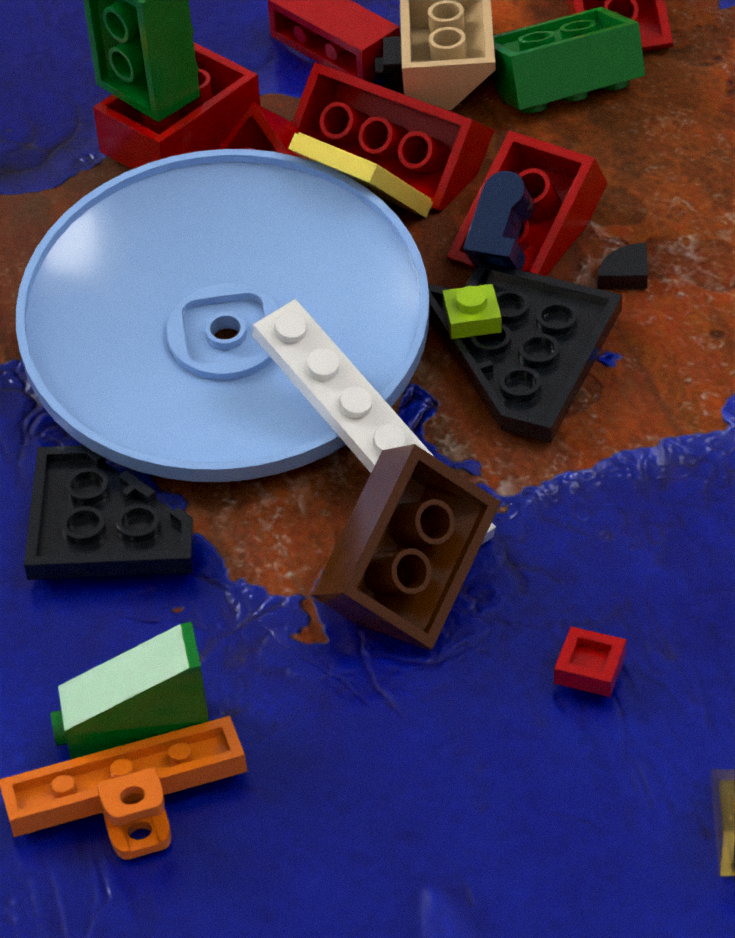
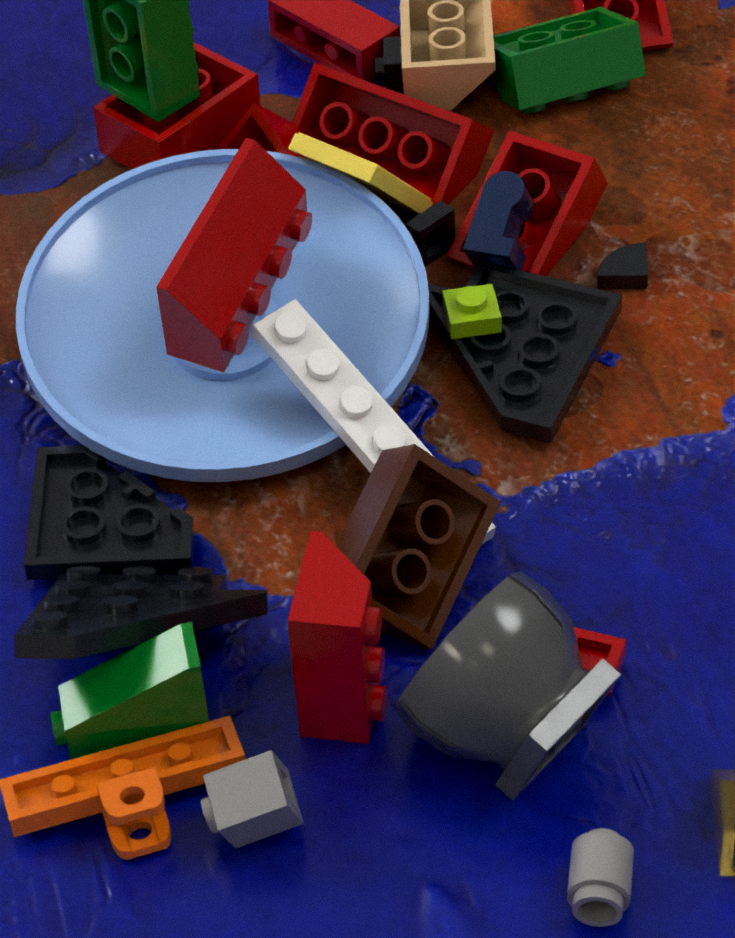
(107, 612): none -> black wing
(232, 259): none -> red slope
(251, 800): none -> light grey brick
(335, 648): none -> red slope
(433, 231): none -> black plate
(507, 684): none -> dark grey plate
(600, 877): none -> light grey brick

